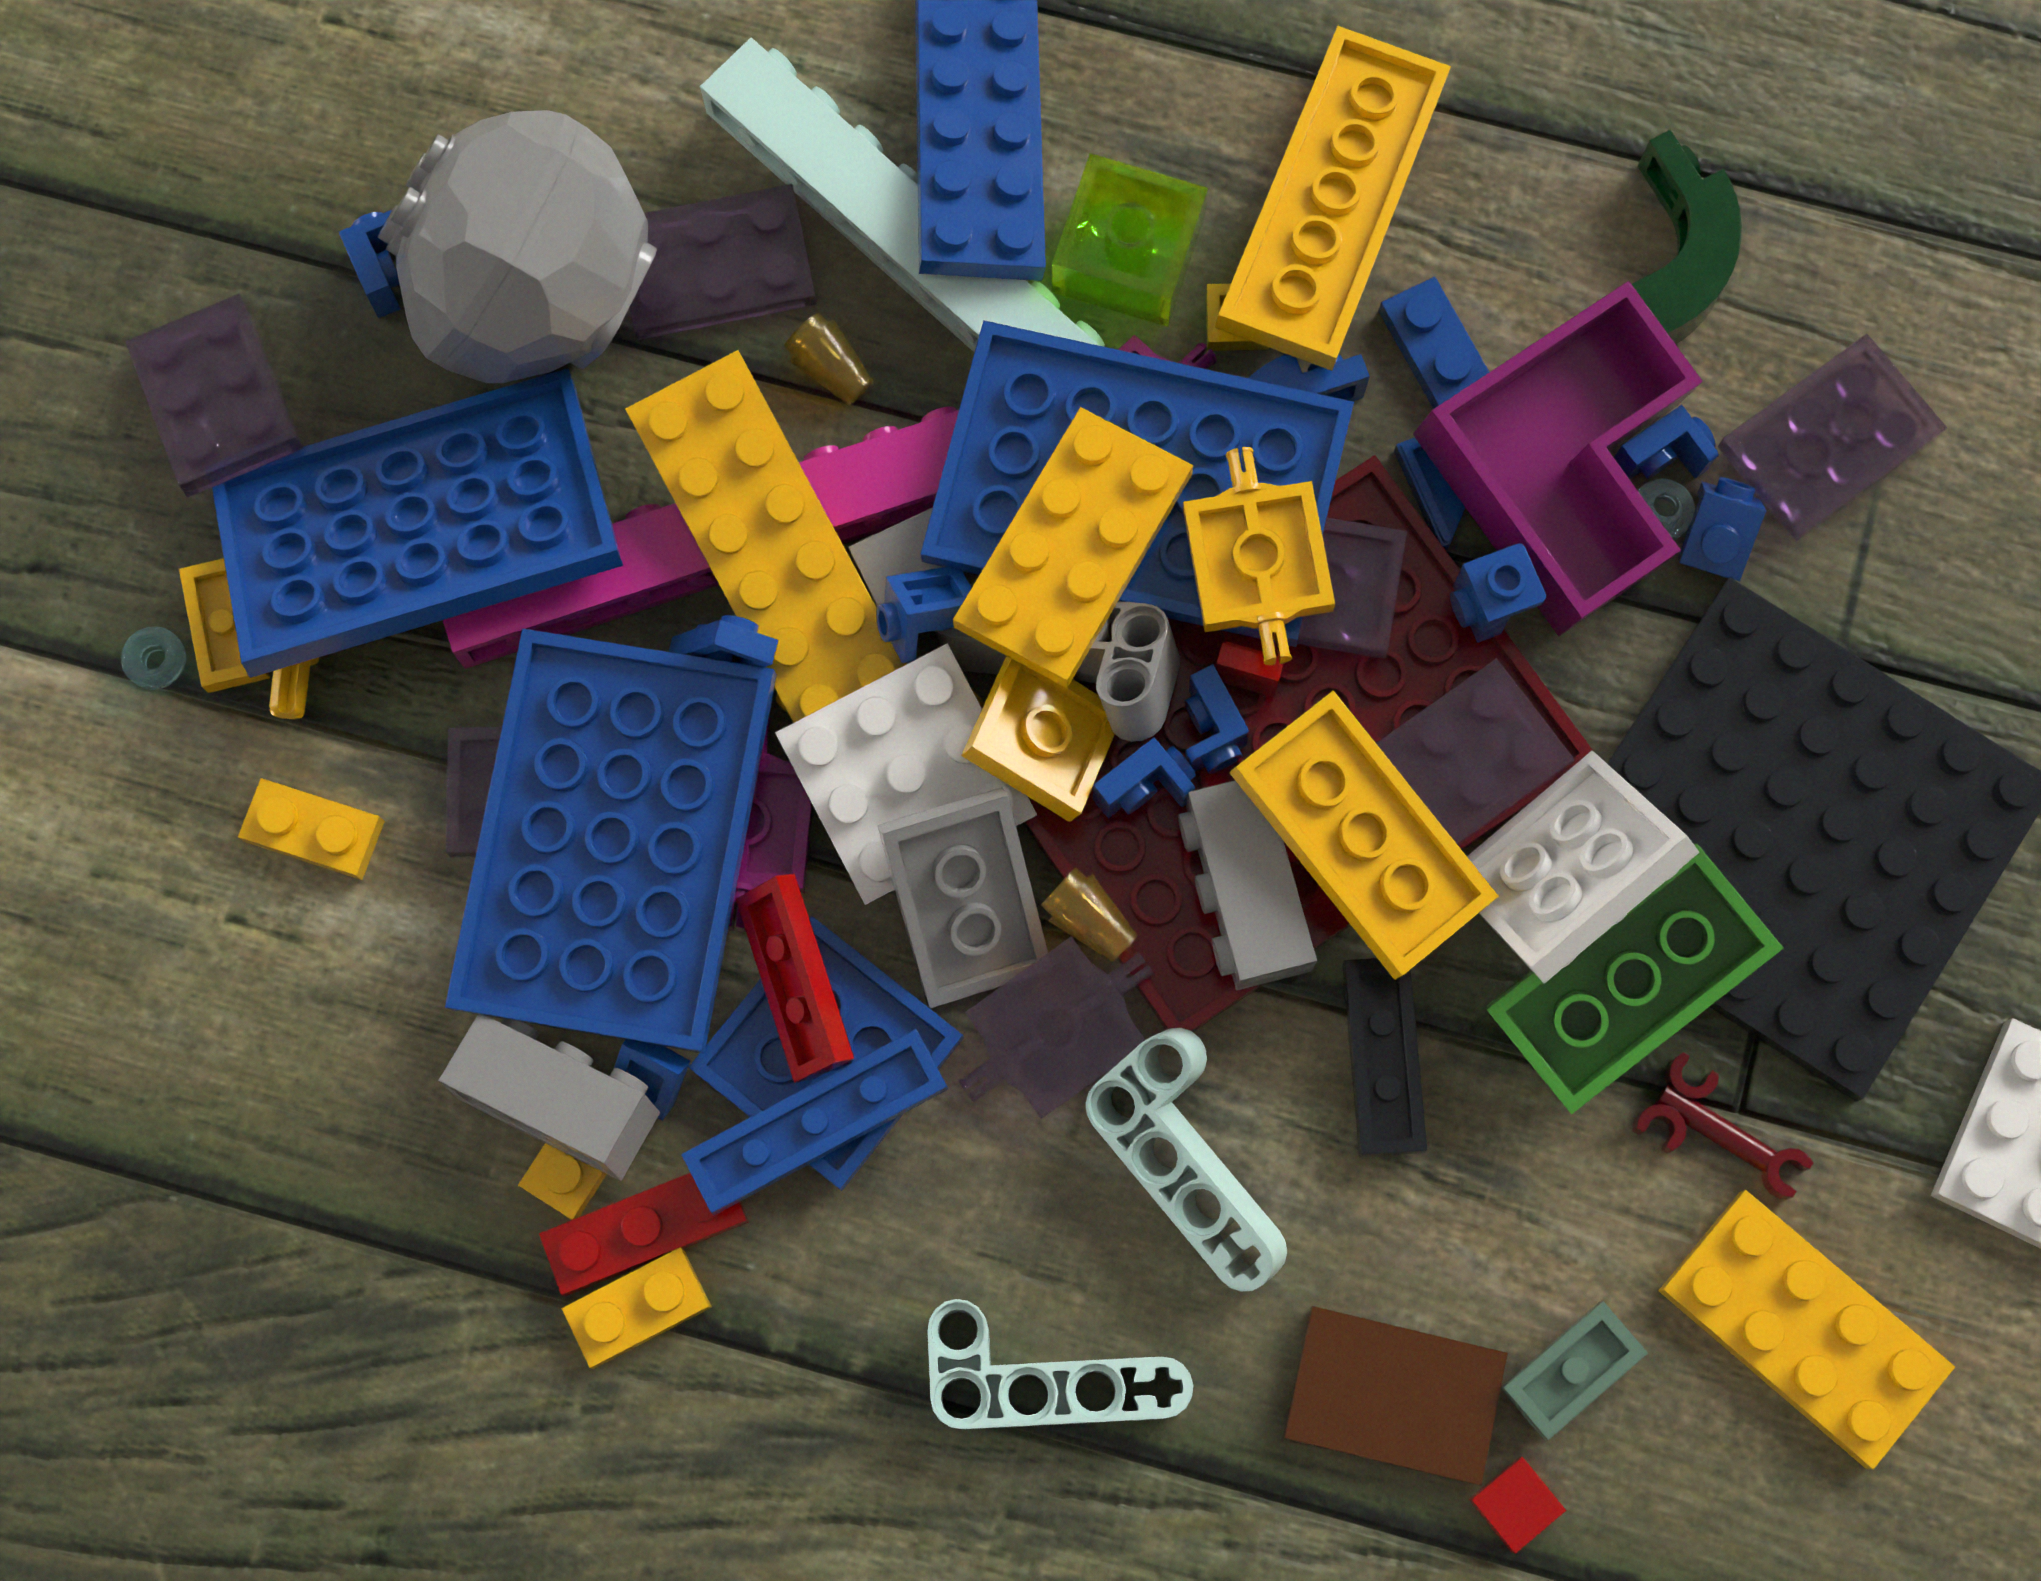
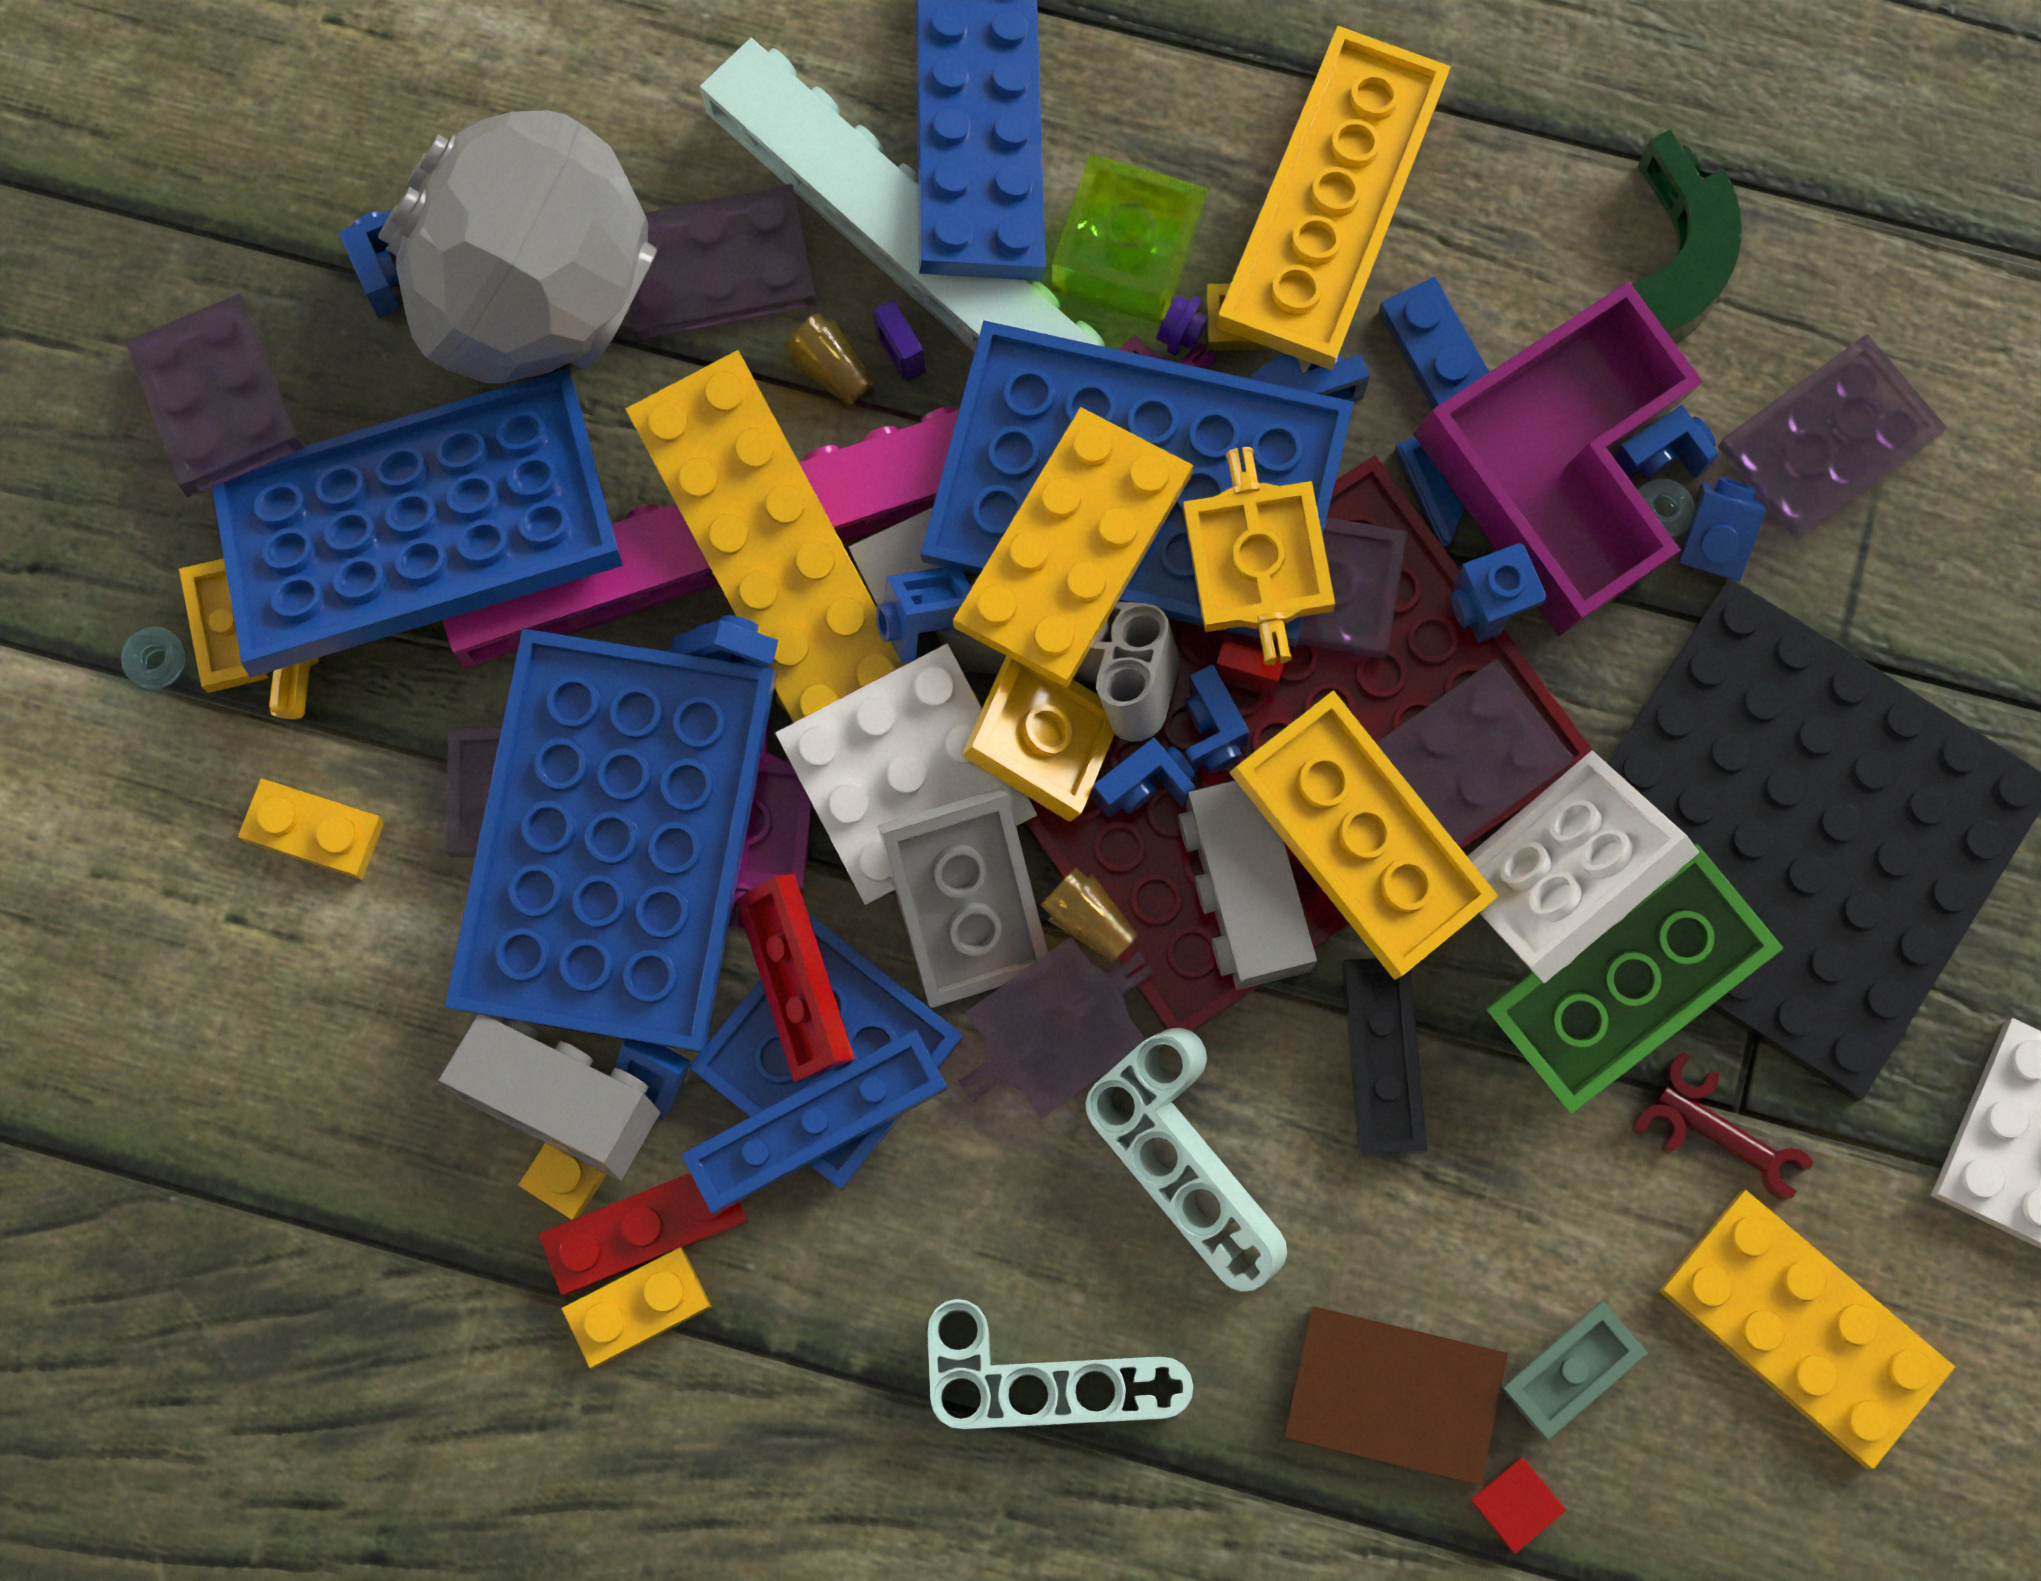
(899, 340): none -> dark purple tile
(1182, 324): none -> dark purple plate

